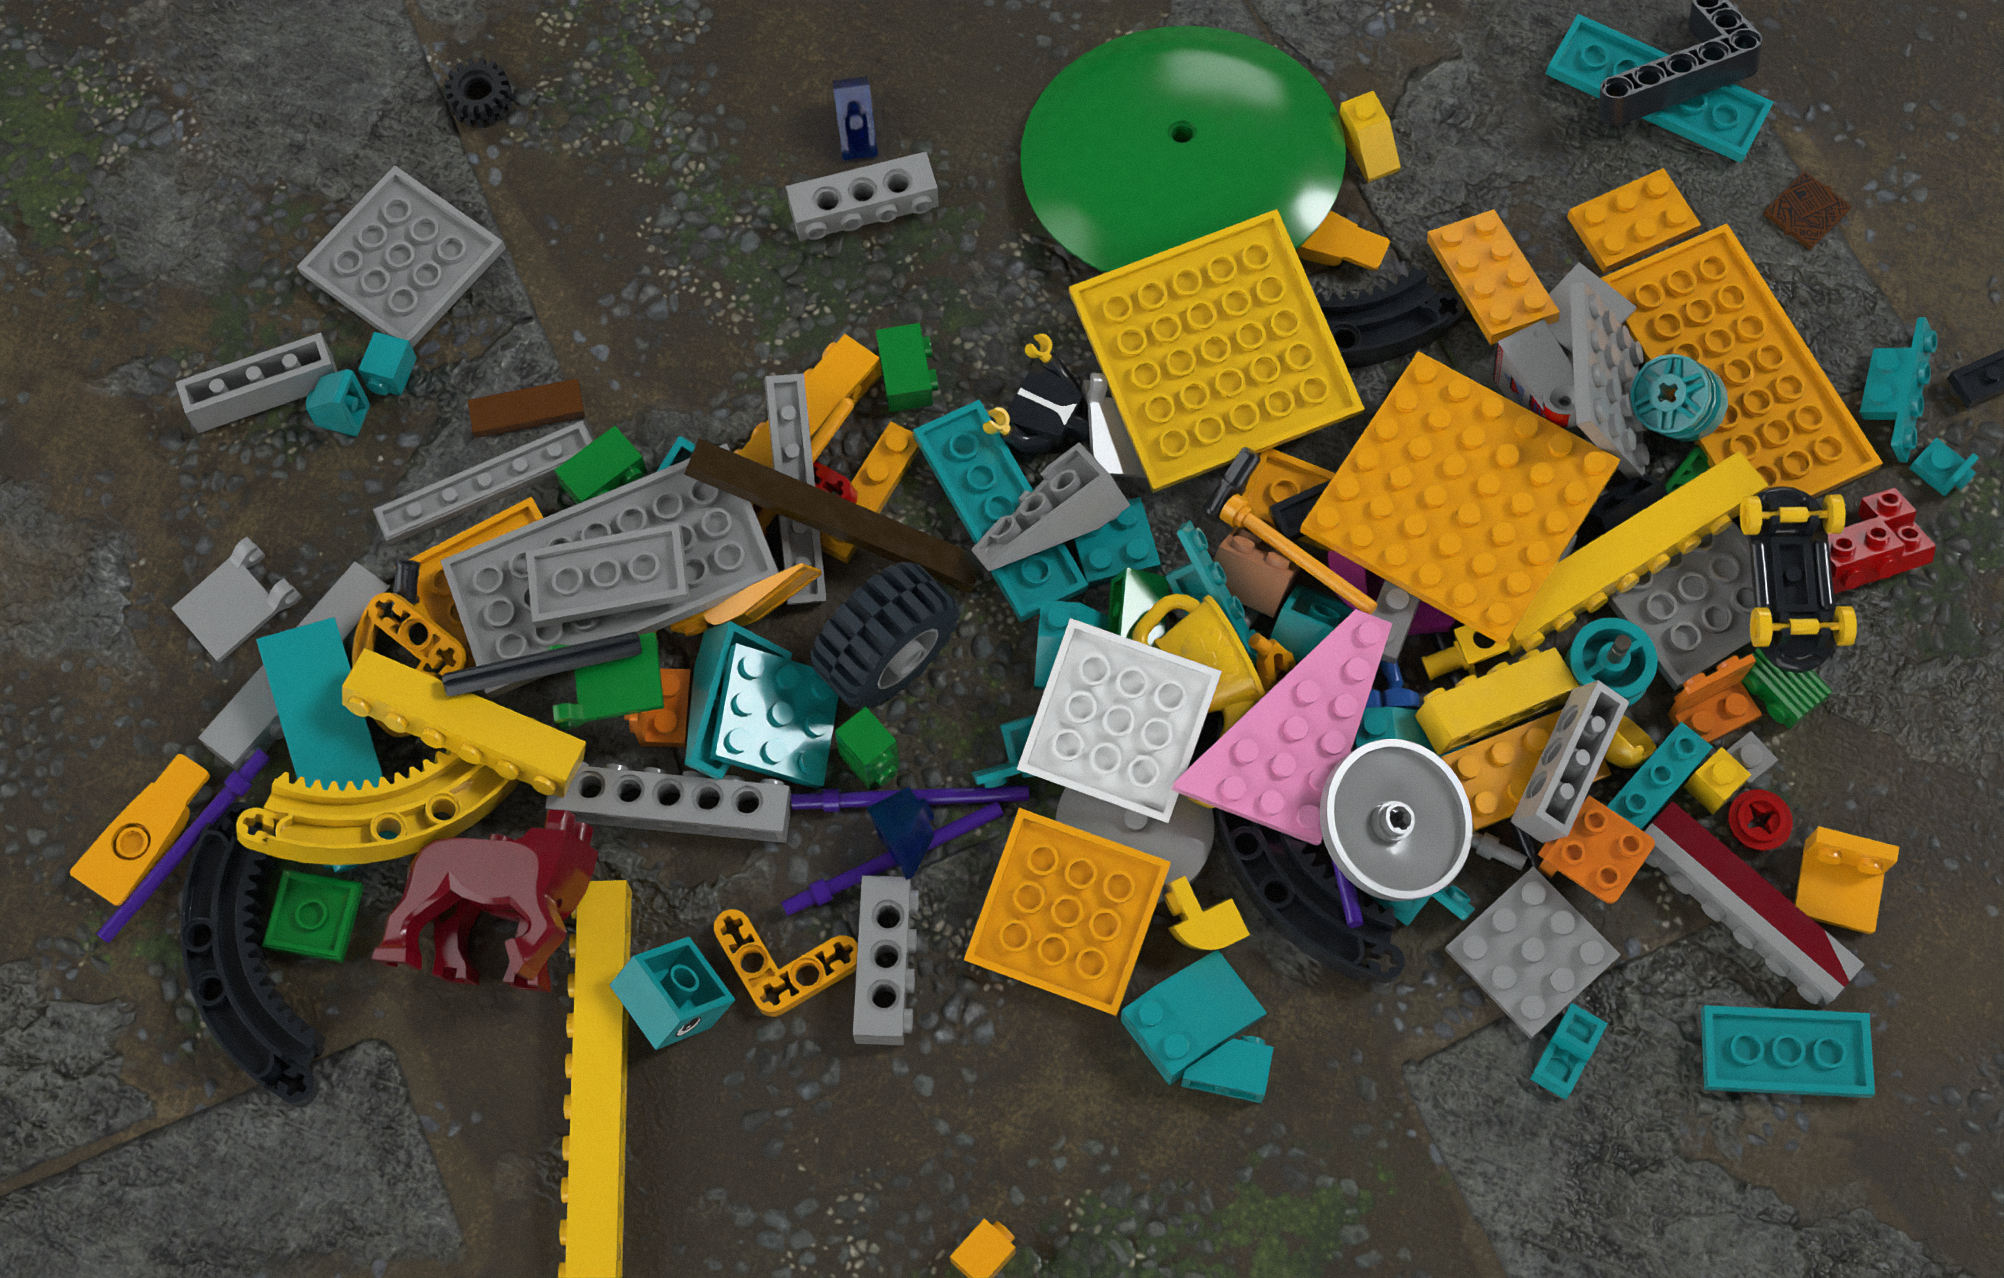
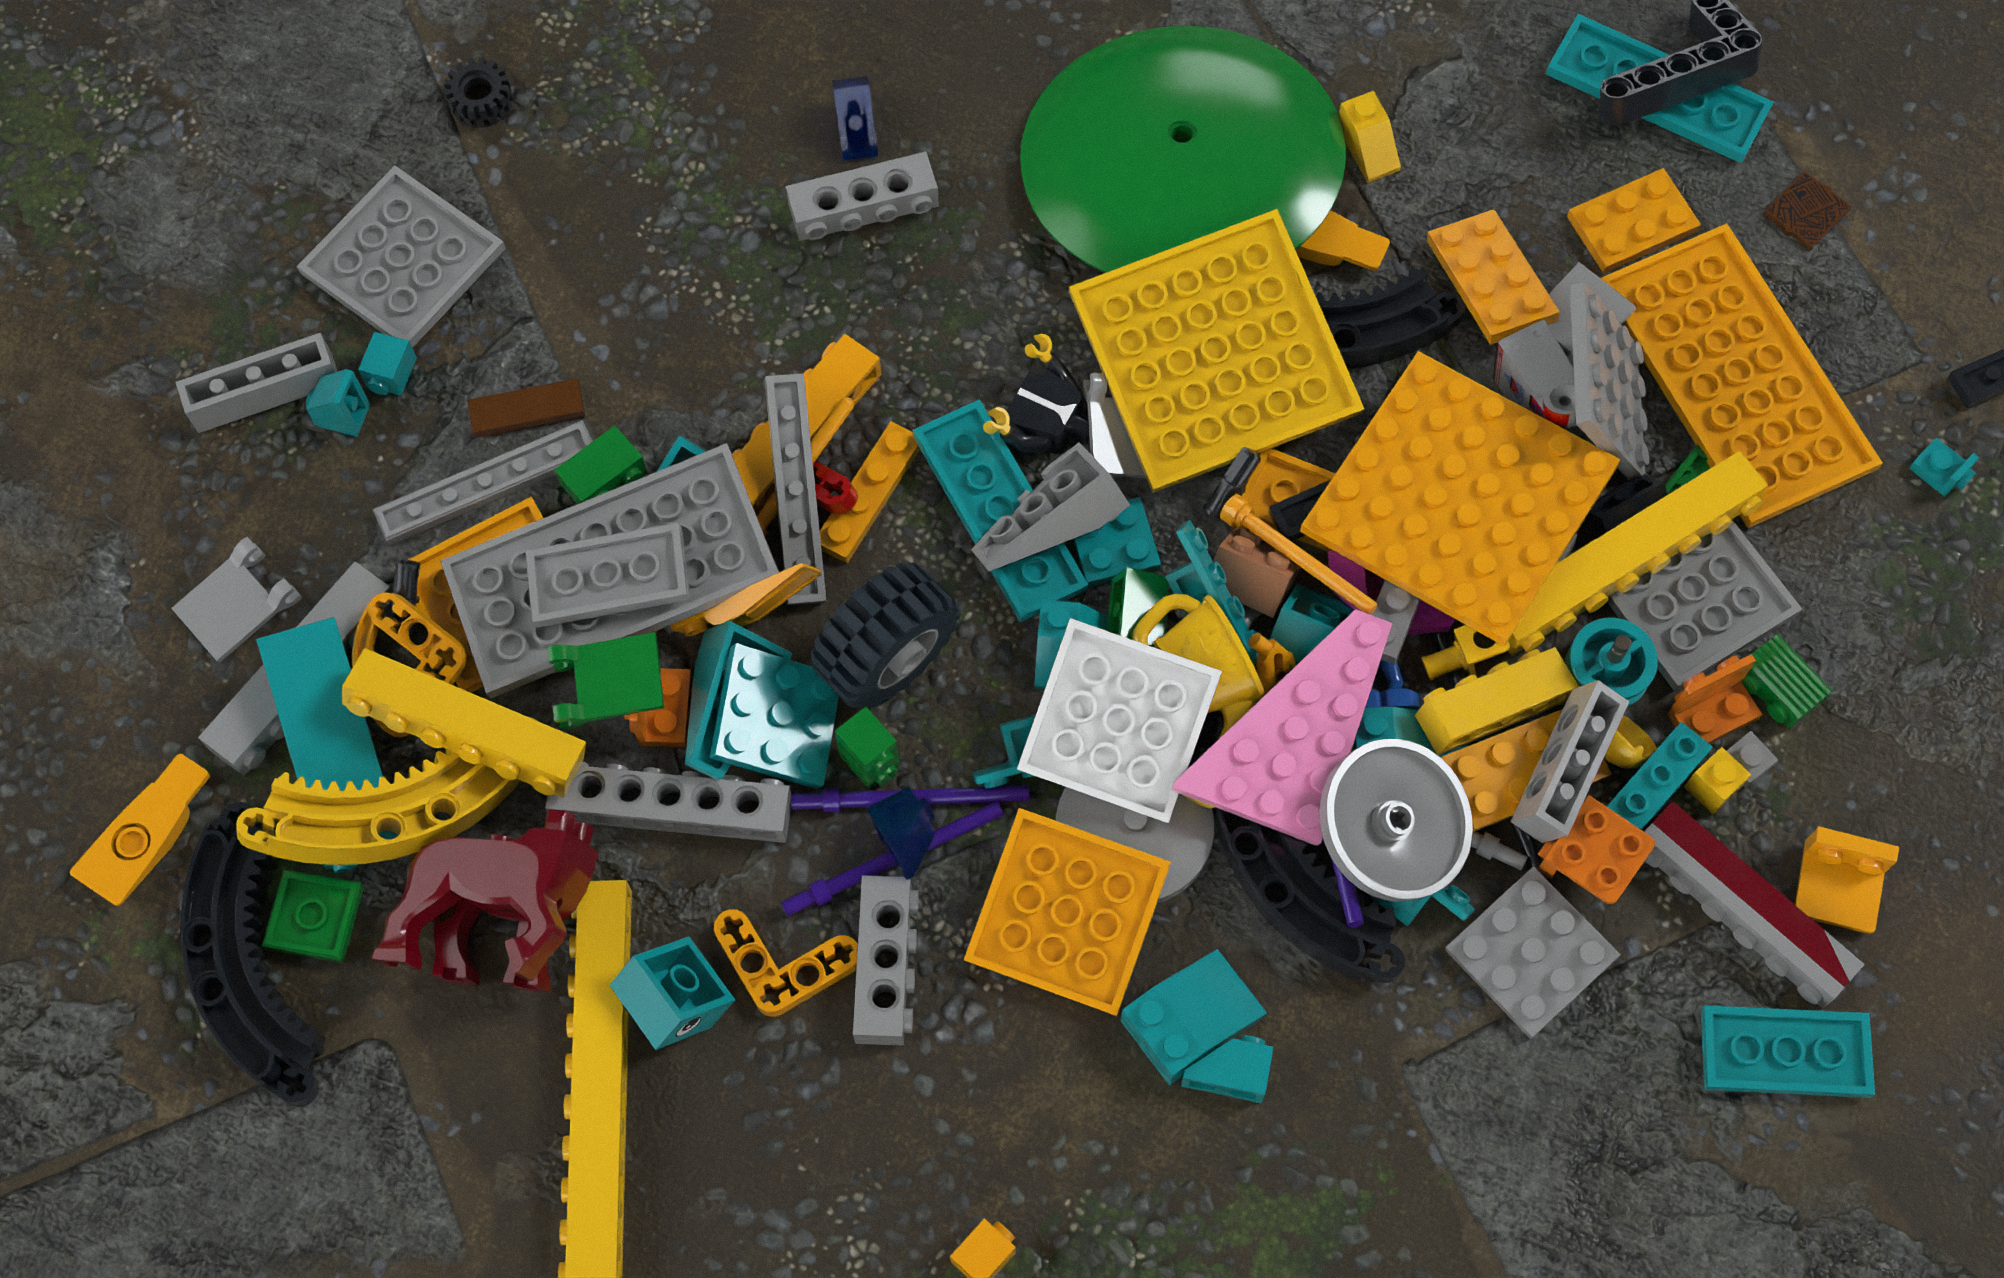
(236, 784): dark purple bar -> none
(541, 663): black axle -> none
(832, 514): dark brown tile -> none
(905, 367): green brick -> none
(1199, 928): yellow brick -> none
(1568, 1051): teal slope -> none
(1699, 395): teal wheel -> none
(1761, 803): red gear -> none
(1792, 577): black piece -> none
(1881, 544): red bracket -> none
(1897, 385): teal bracket -> none

